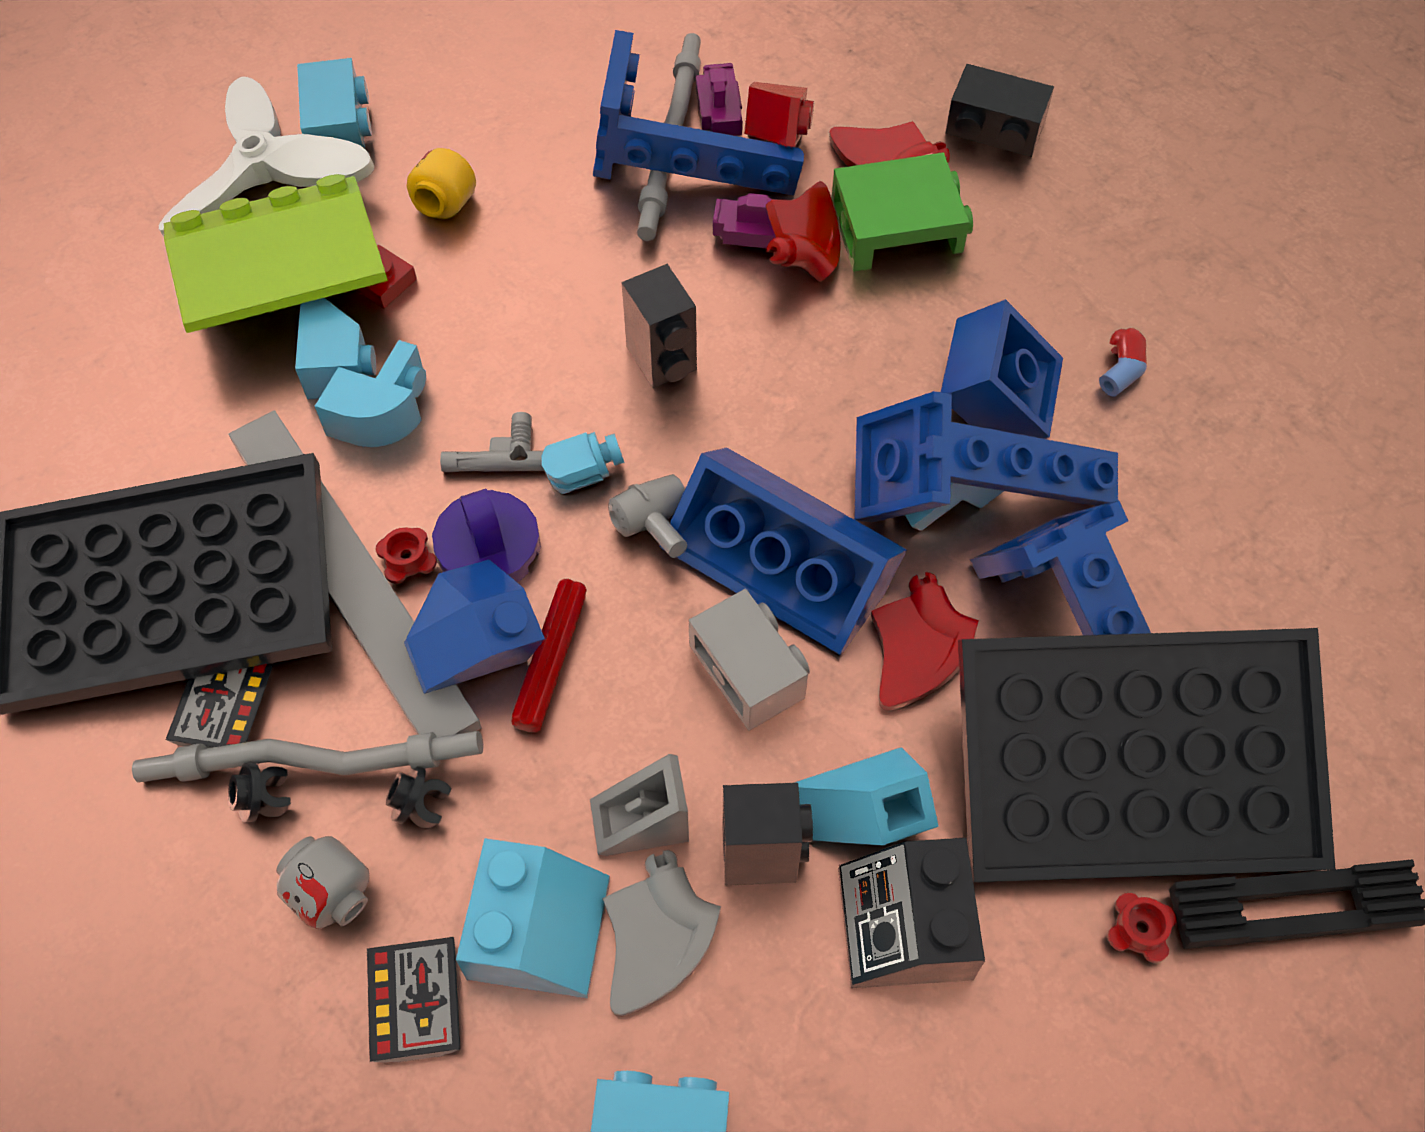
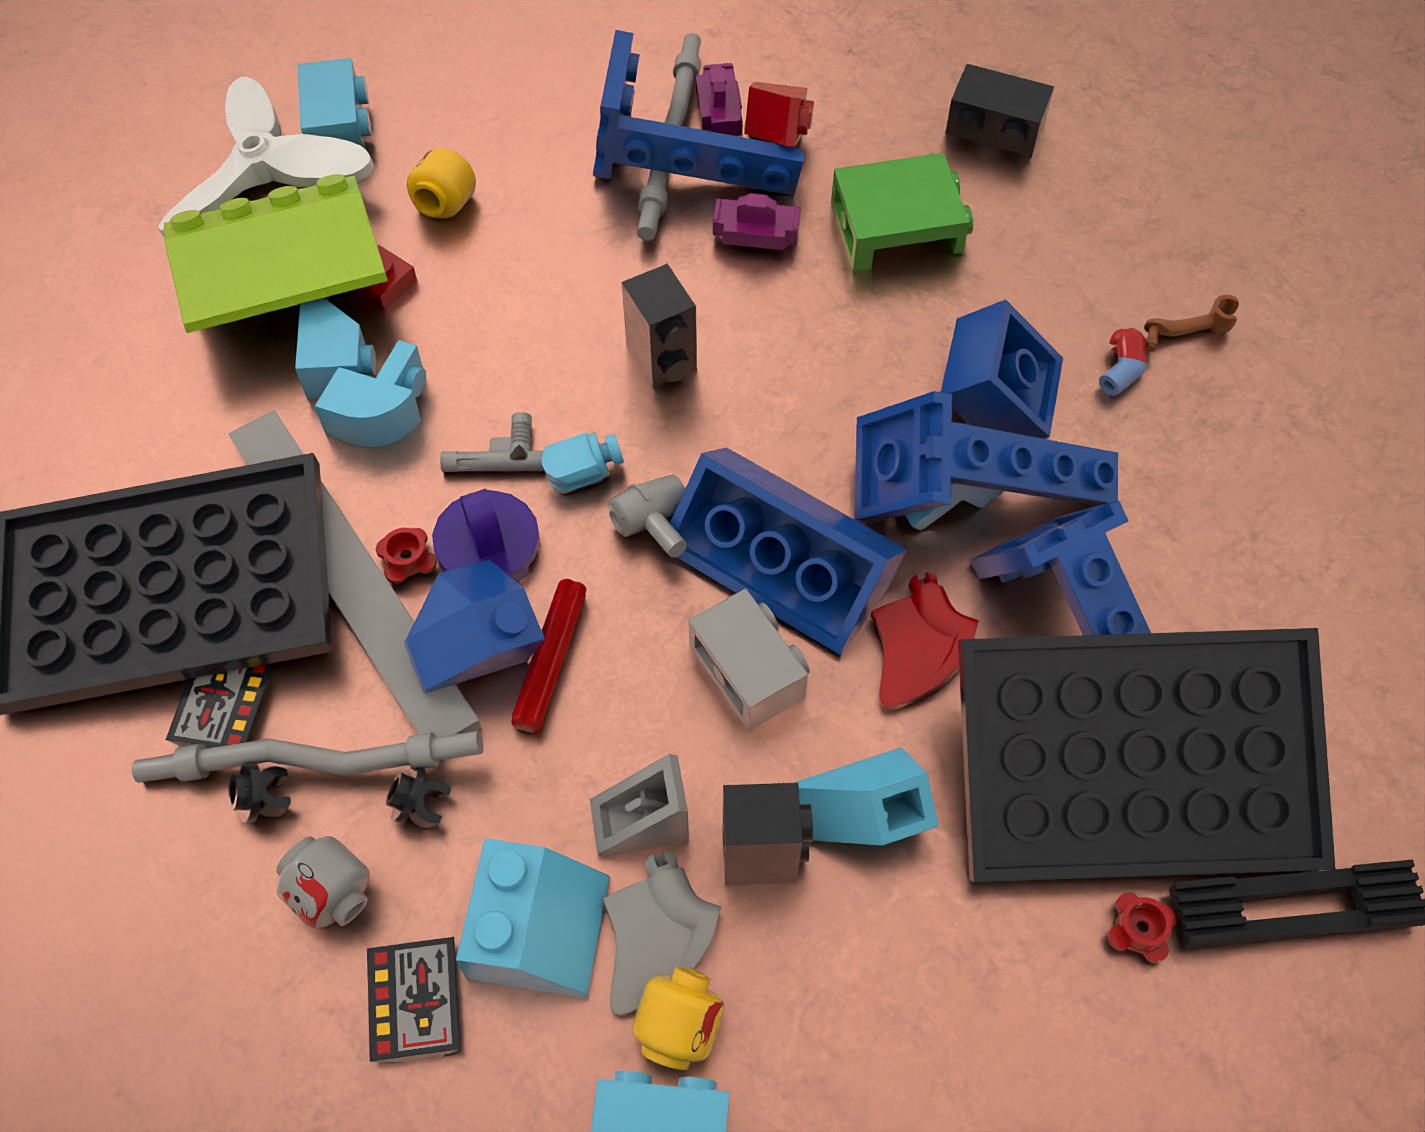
(678, 1018): none -> yellow head
(806, 232): red arm -> none
(874, 145): red arm -> none
(911, 915): black slope -> none
(1218, 320): none -> dark orange piece

